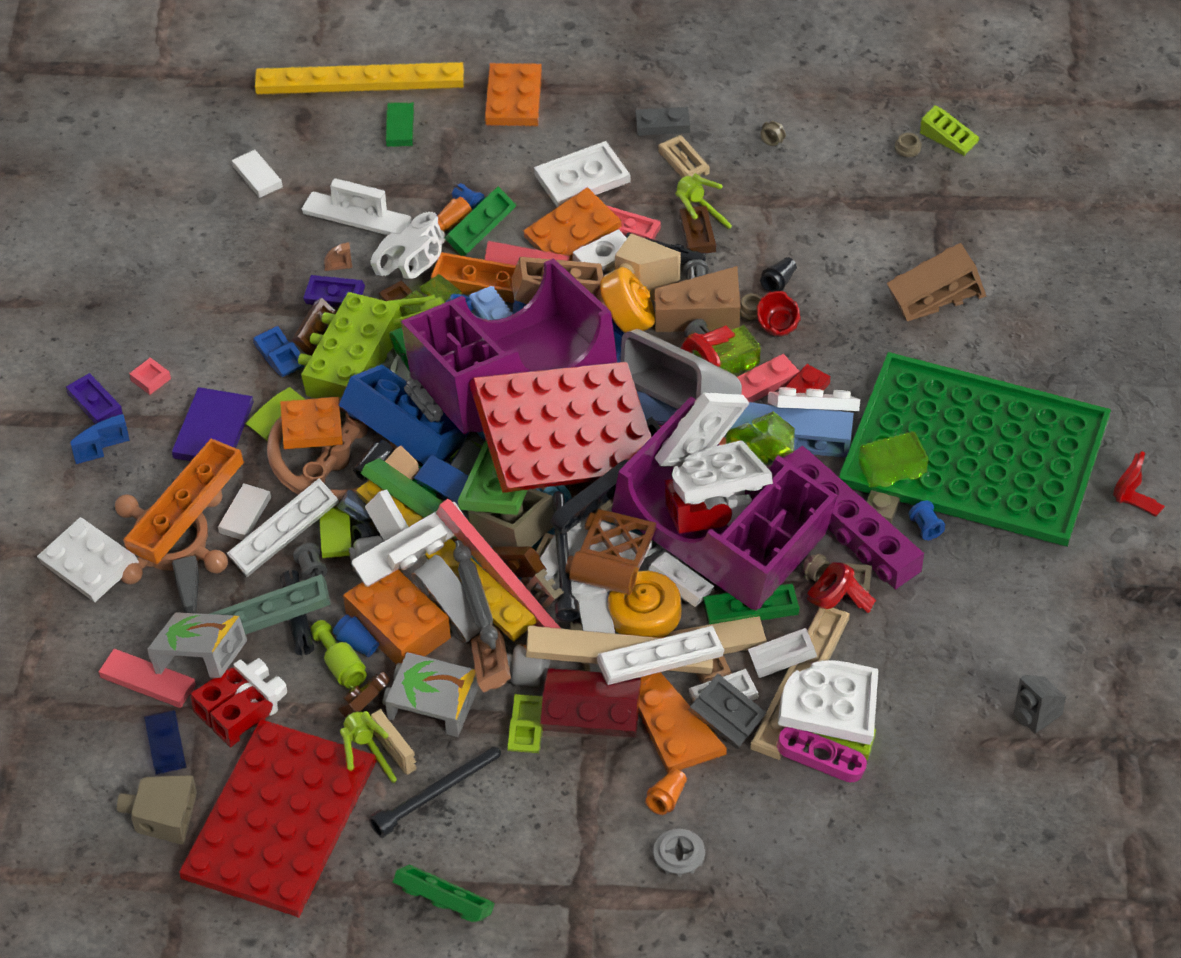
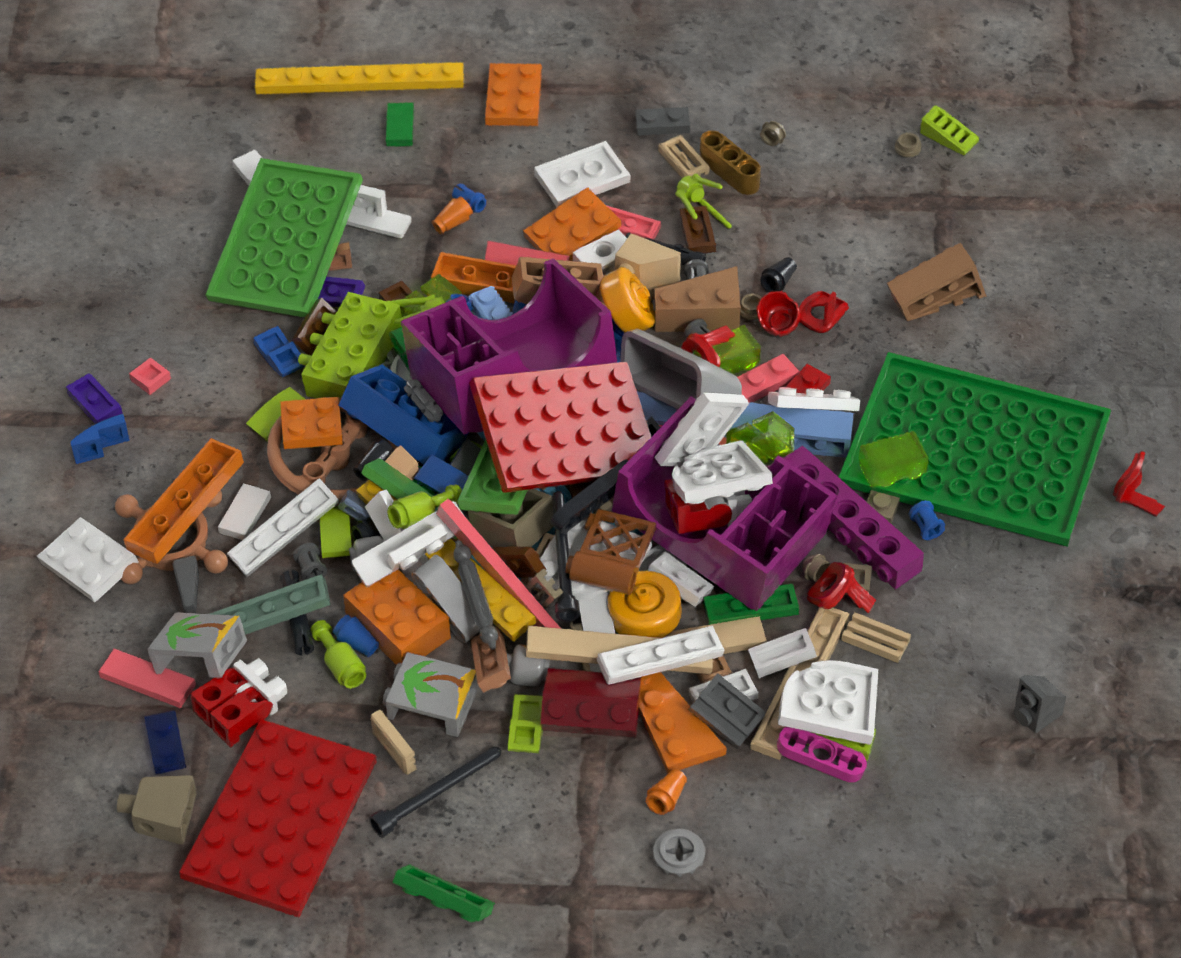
(213, 416): dark purple tile -> none
(284, 237): none -> bright green plate
(358, 697): reddish brown plate -> none
(359, 729): lime plant -> none
(416, 246): white piece -> none
(417, 506): none -> lime piece
(480, 221): green plate -> none
(730, 162): none -> pearl gold beam
(833, 311): none -> red piece
(878, 634): none -> tan tile

